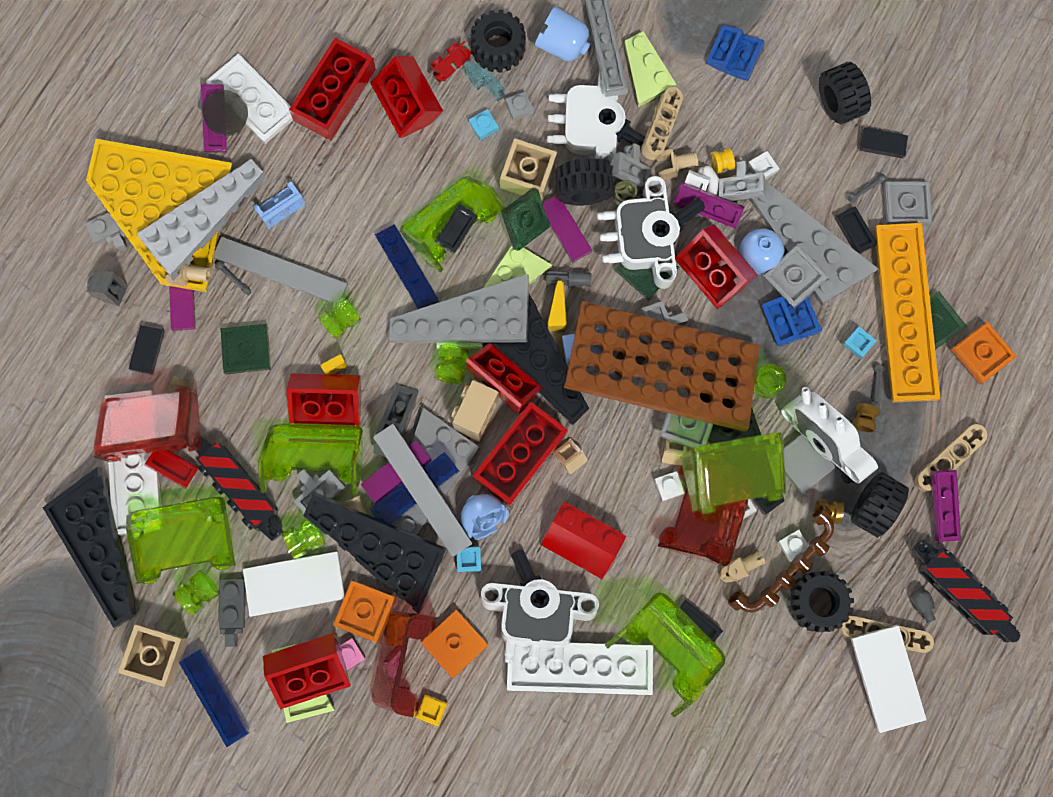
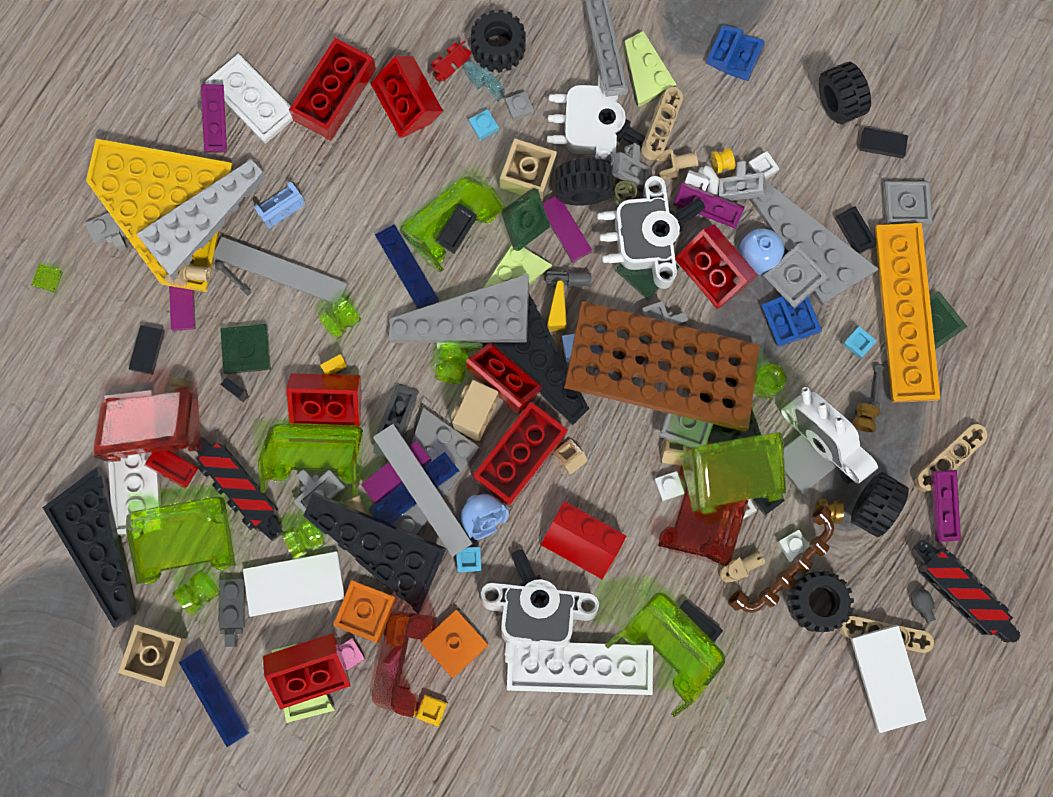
(47, 278): none -> clear neon green tile
(106, 287): dark grey slope -> none
(225, 113): clear smoke tile -> none
(234, 389): none -> black tile
(564, 36): light blue cylinder -> none
(853, 197): dark grey hinge -> none
(983, 352): orange plate -> none

